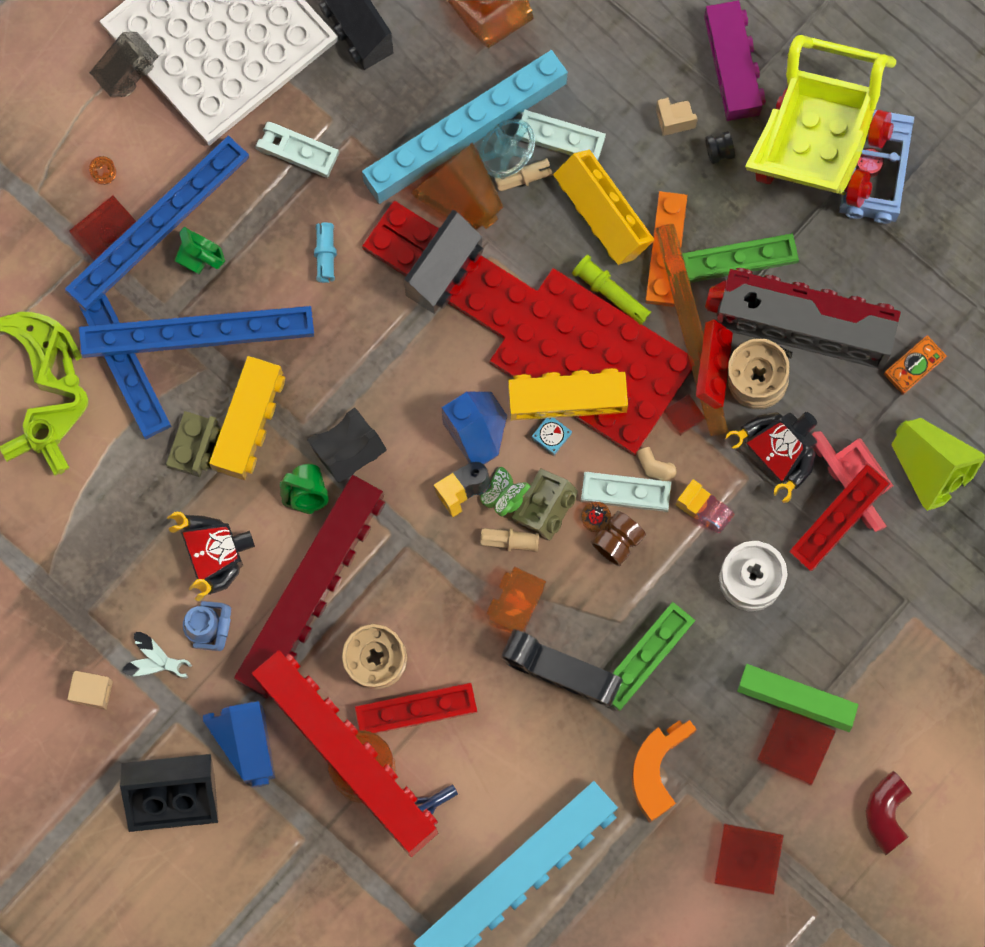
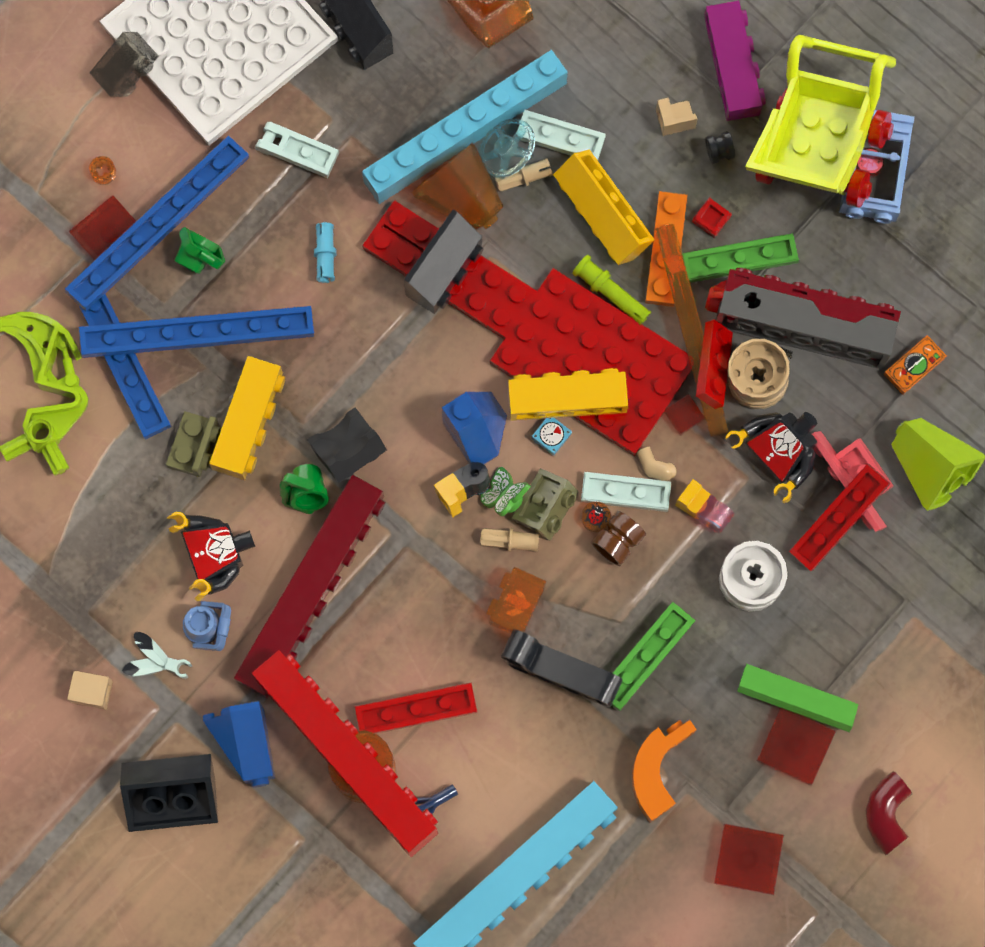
(358, 651): tan wheel -> none
(711, 217): none -> red tile

